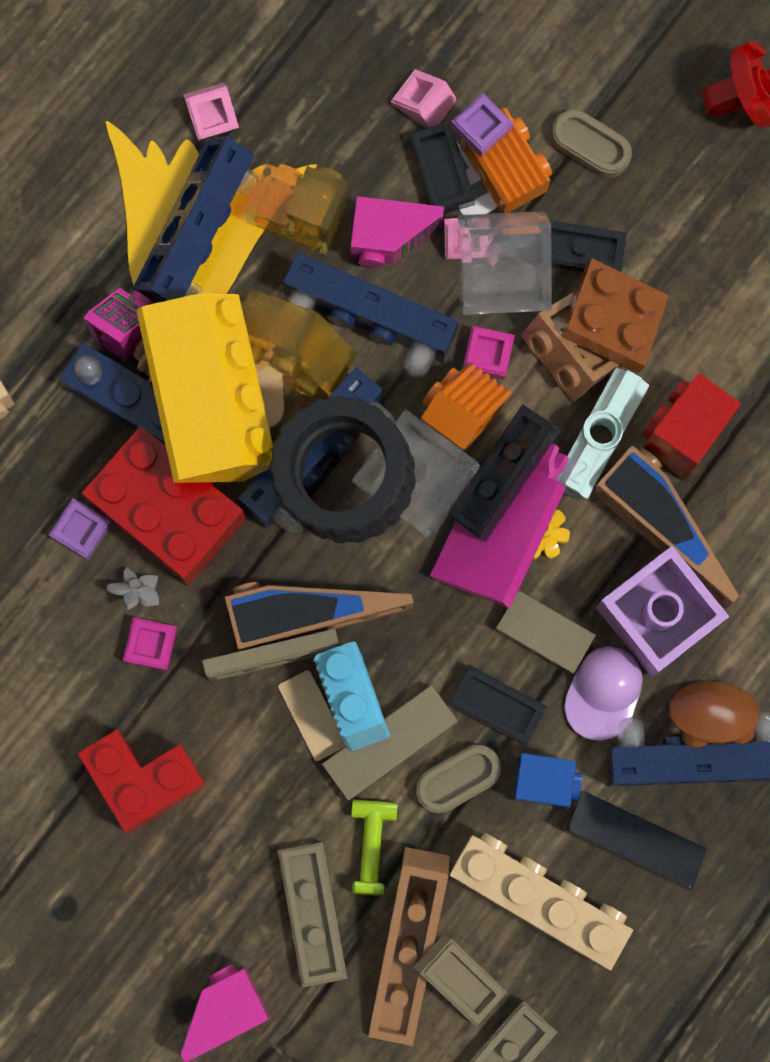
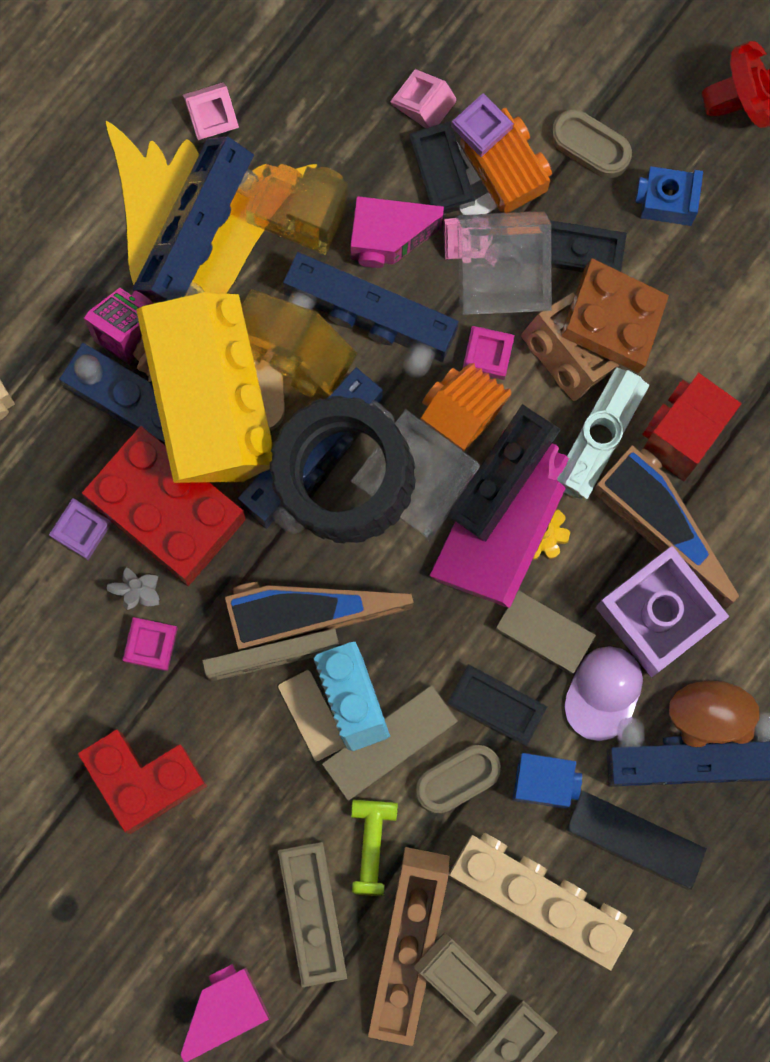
(672, 209): none -> blue brick

